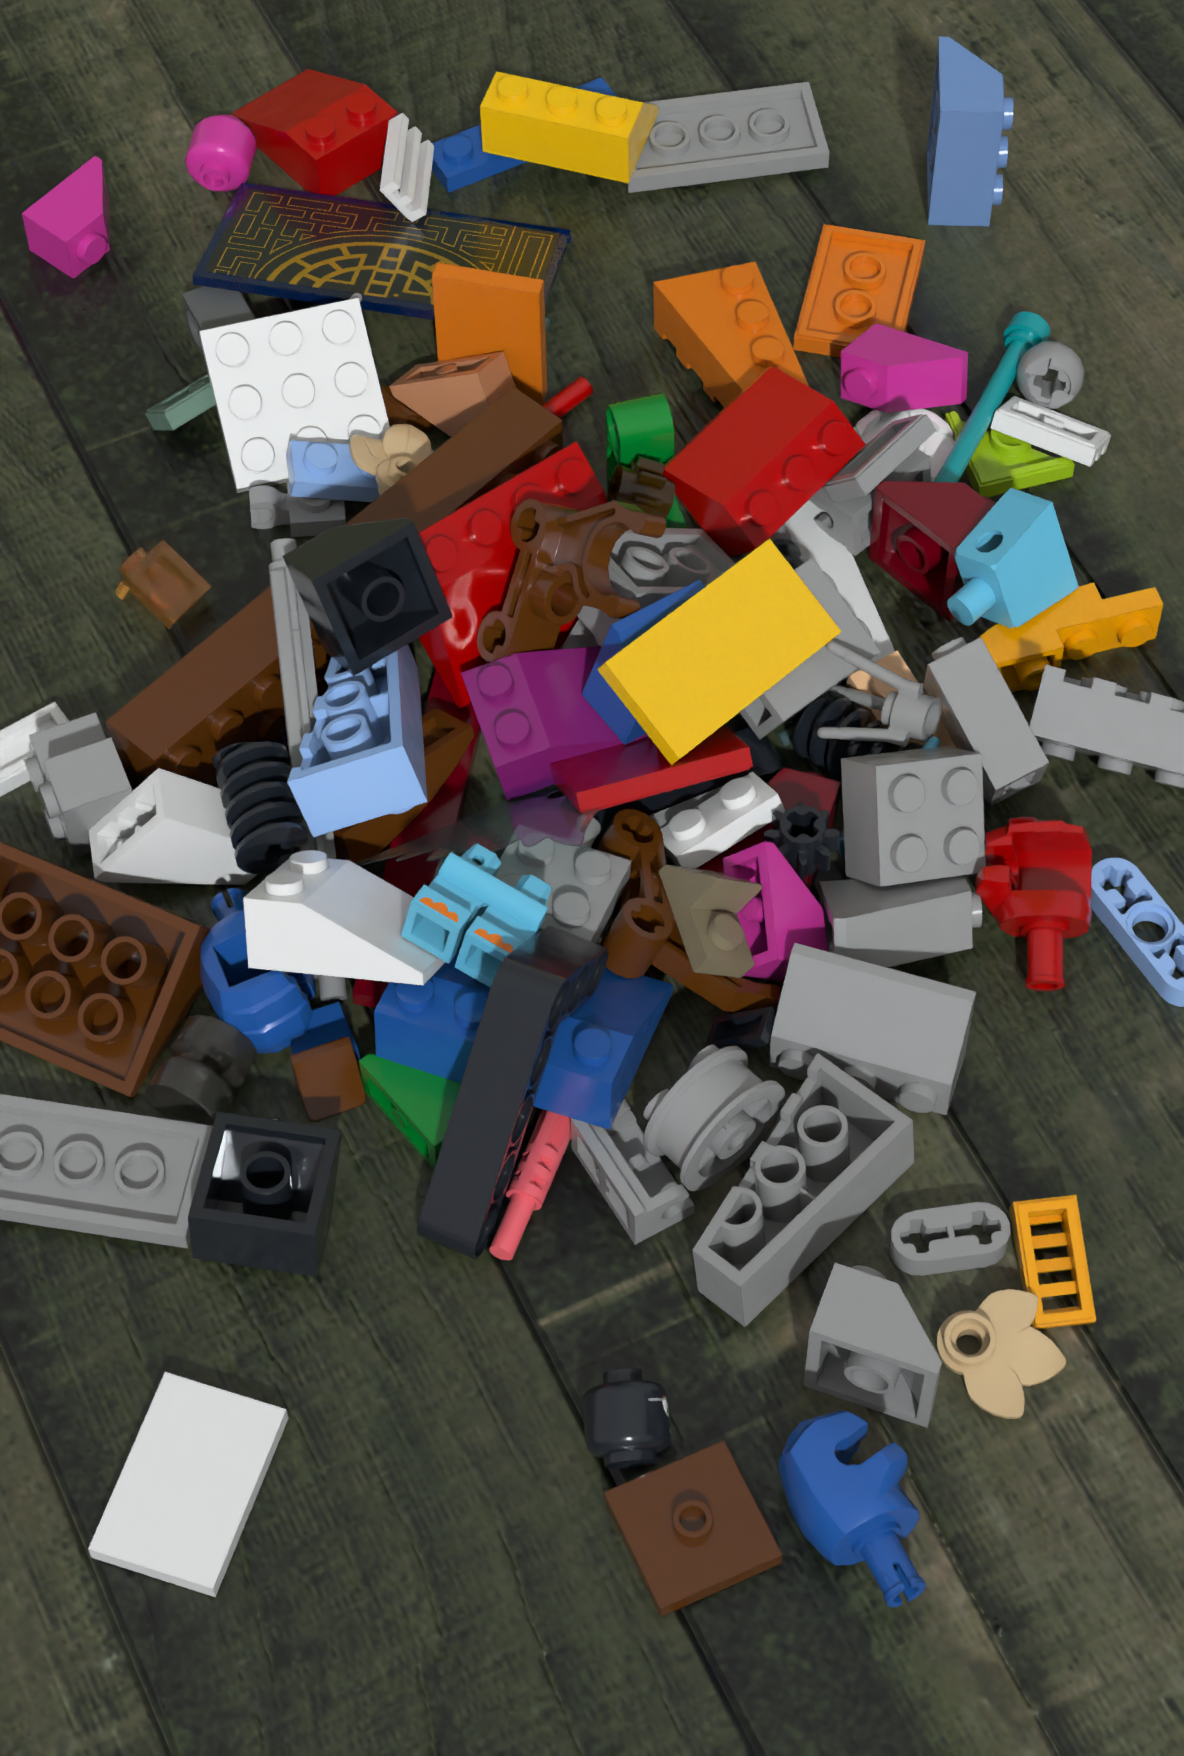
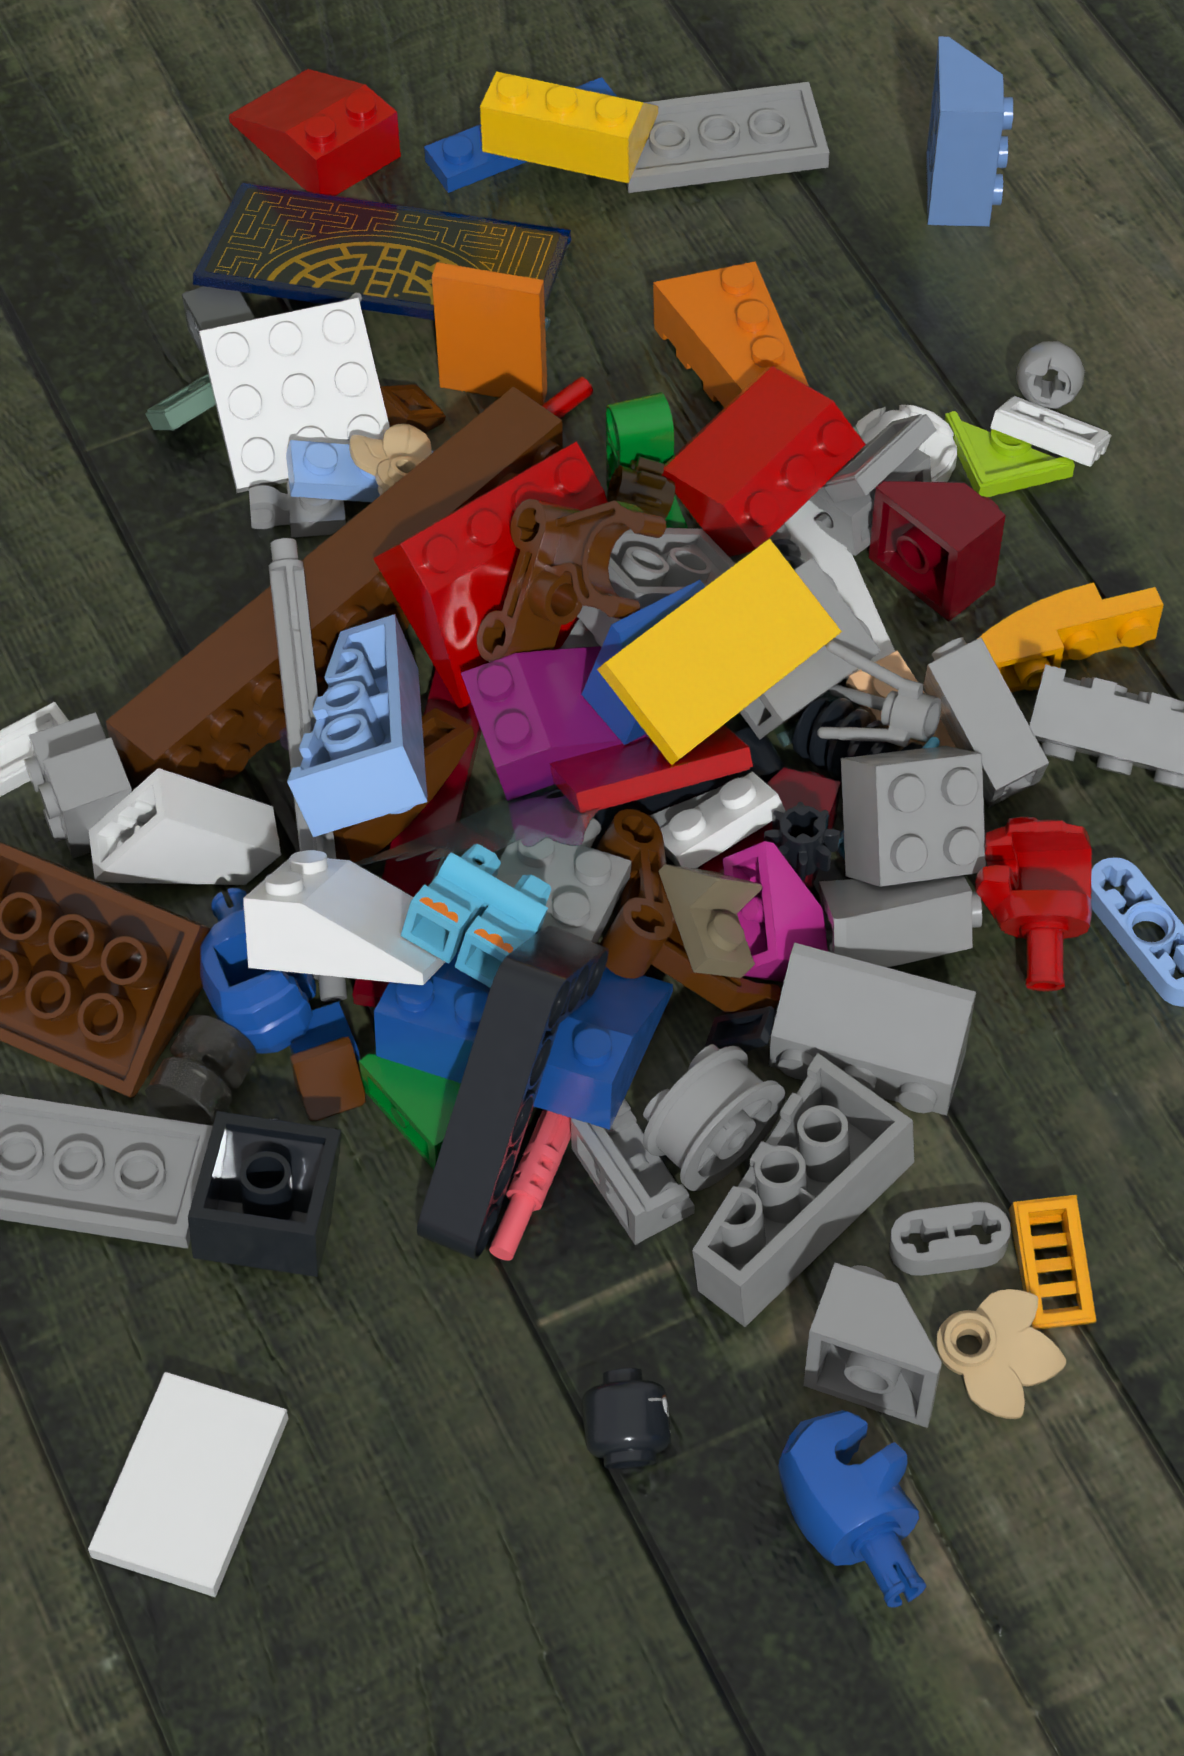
(72, 221): dark pink slope -> none
(162, 582): clear orange bracket -> none
(223, 151): dark pink head -> none
(259, 805): black piece -> none
(367, 590): black slope -> none
(407, 168): white tile -> none
(454, 389): nougat slope -> none
(692, 1528): reddish brown plate -> none
(854, 284): orange tile -> none
(902, 371): dark pink slope -> none
(1013, 563): medium azure torso -> none
(1021, 334): teal piece -> none

